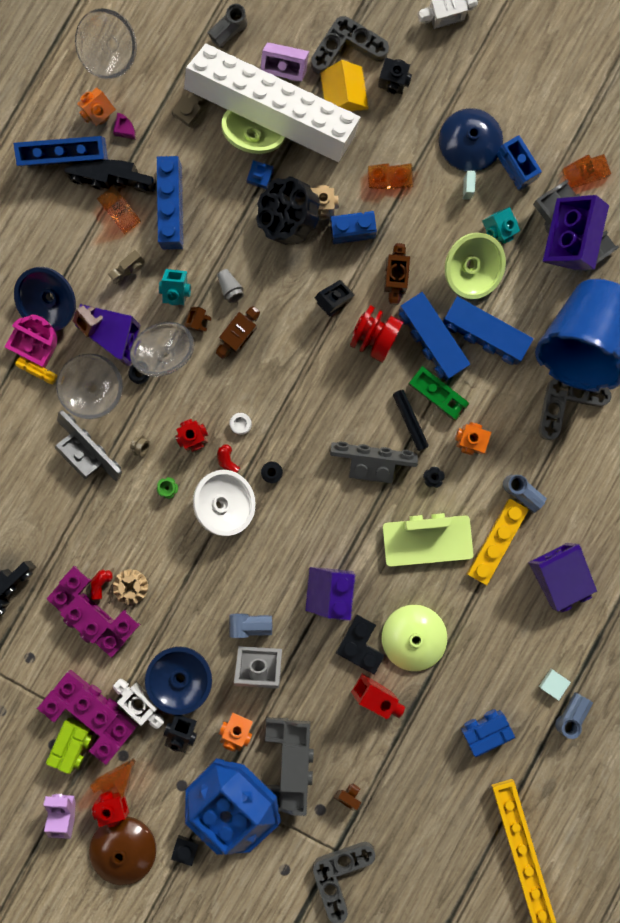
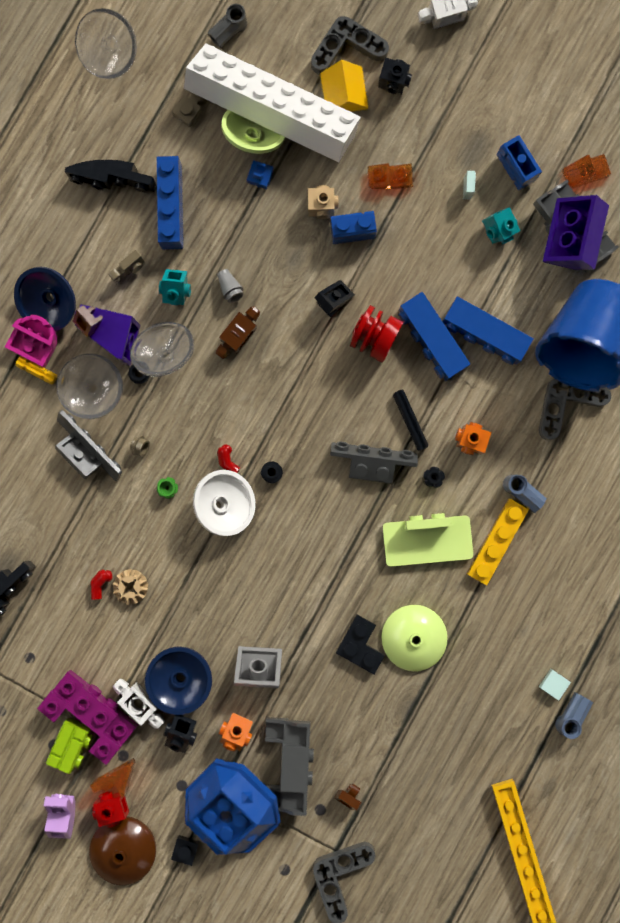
(60, 151): blue brick -> none
(88, 617): magenta bracket -> none
(95, 107): orange brick -> none
(118, 209): clear orange slope -> none
(124, 127): magenta tile -> none
(195, 317): reddish brown tile -> none
(195, 443): red brick -> none
(240, 423): white tile -> none
(244, 625): sand blue piece -> none
(284, 61): lavender brick -> none
(284, 206): black connector -> none
(330, 593): dark purple slope -> none
(377, 698): red torso -> none
(397, 288): reddish brown piece -> none
(438, 393): green plate -> none
(464, 150): dark blue dish -> none
(486, 265): yellowish green dish -> none
(487, 732): blue brick -> none
(564, 576): dark purple slope -> none

